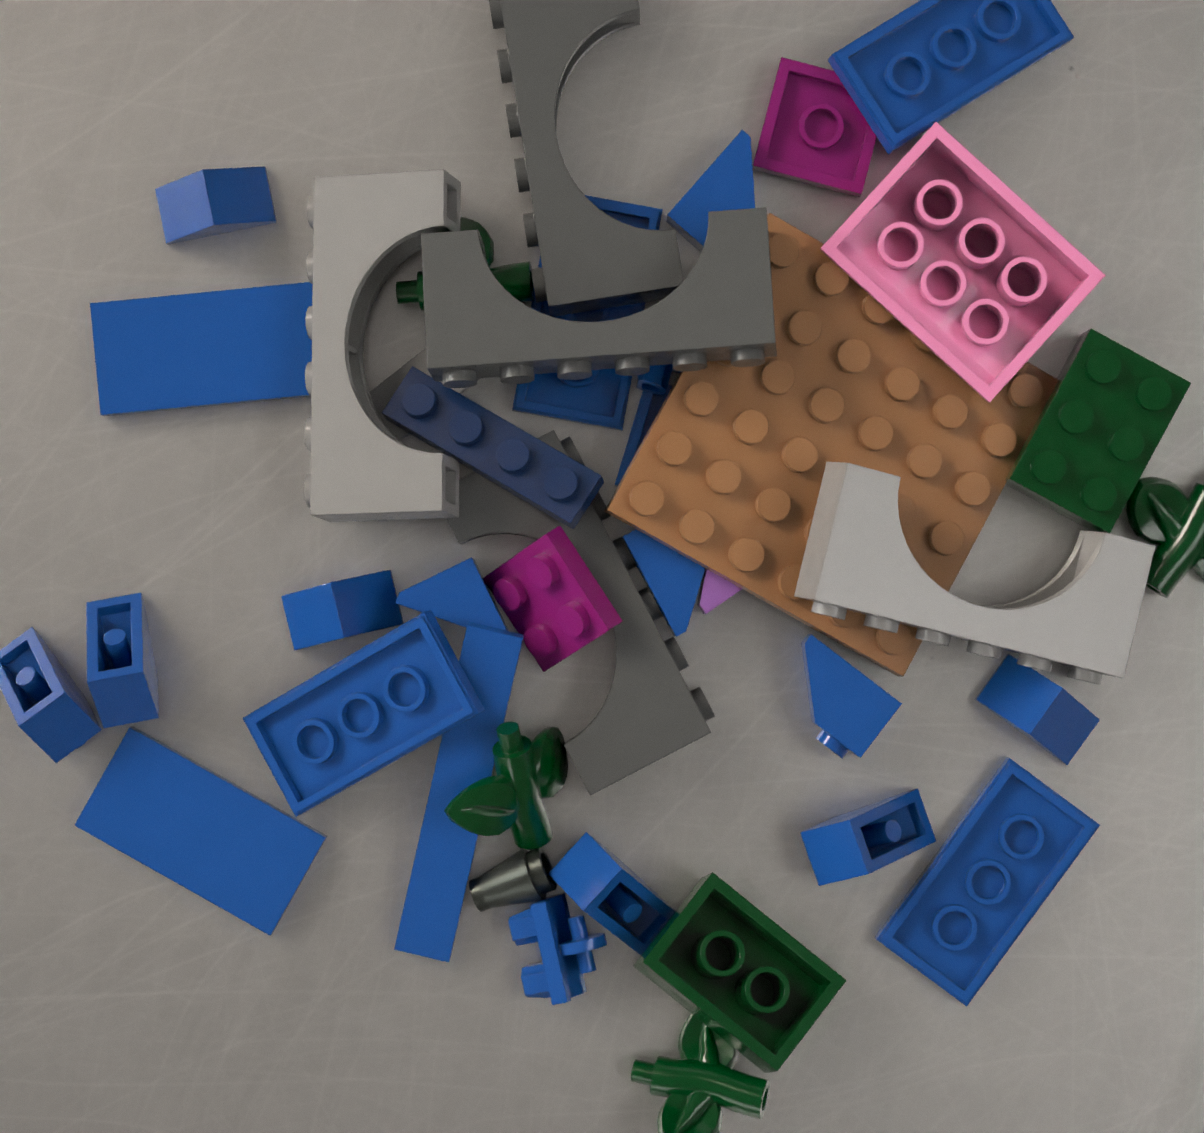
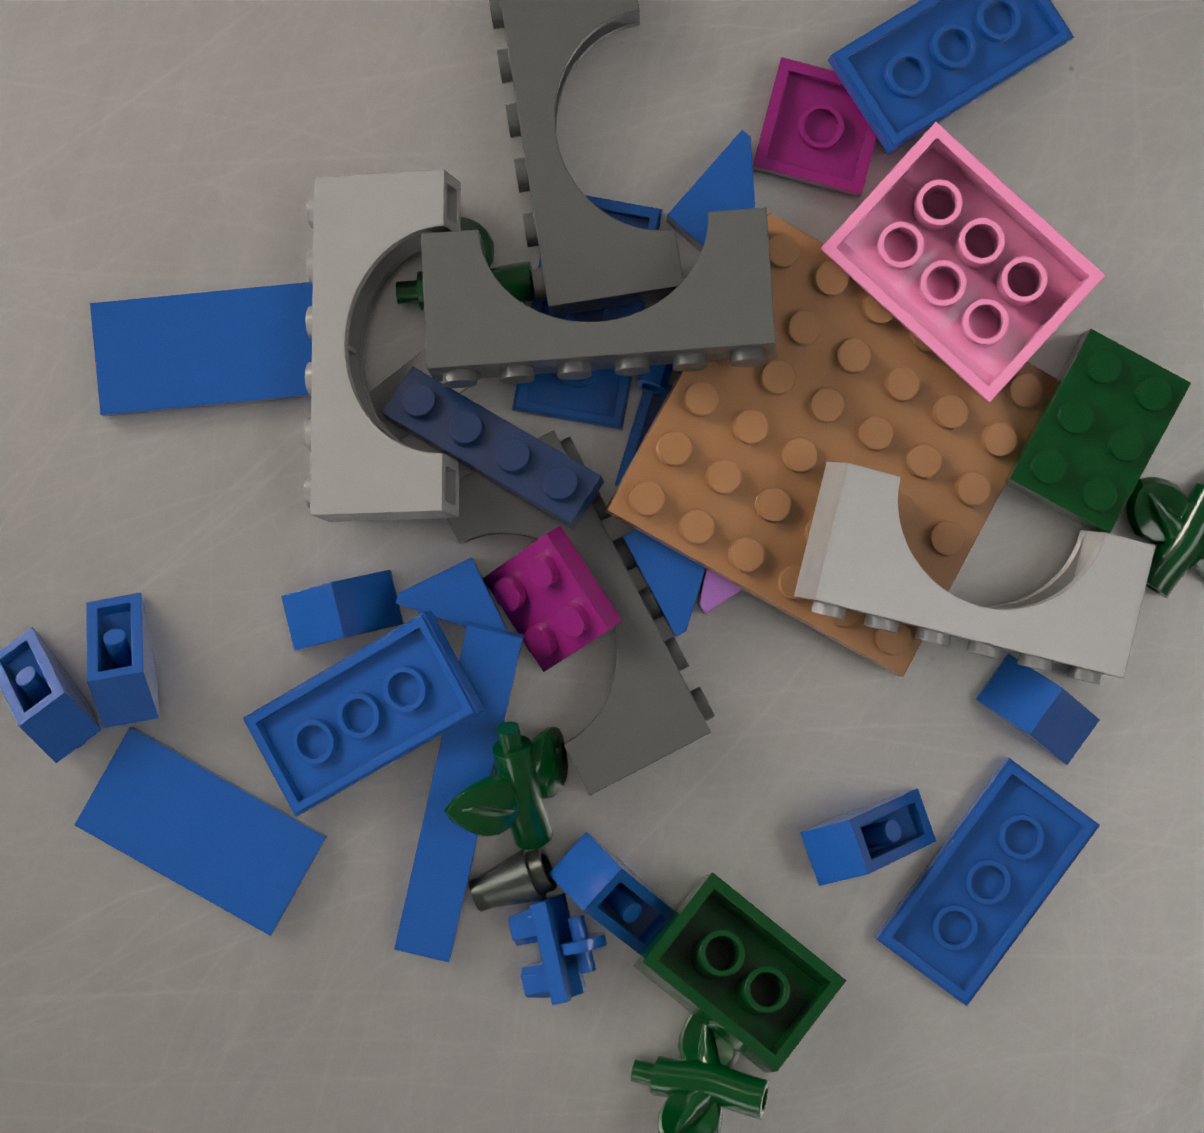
(215, 203): blue slope -> none
(843, 700): blue slope -> none

